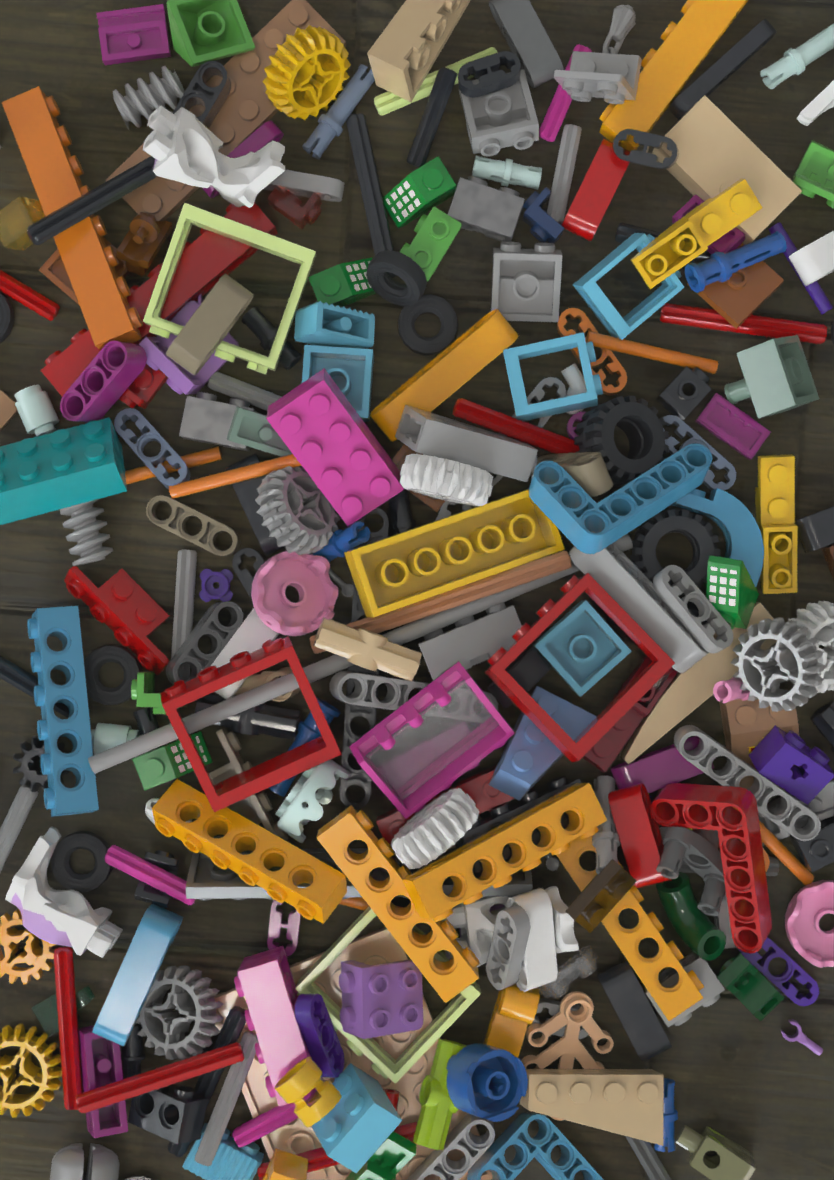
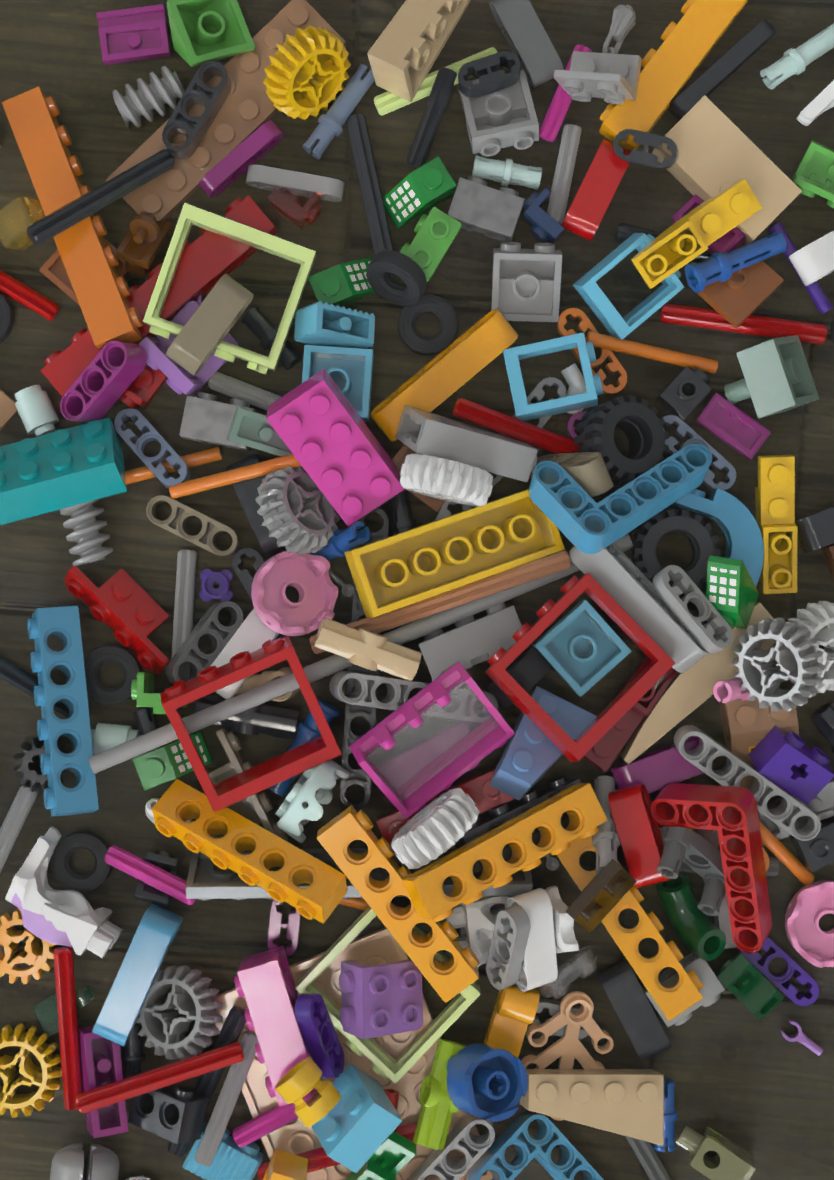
(190, 155): white hips -> none

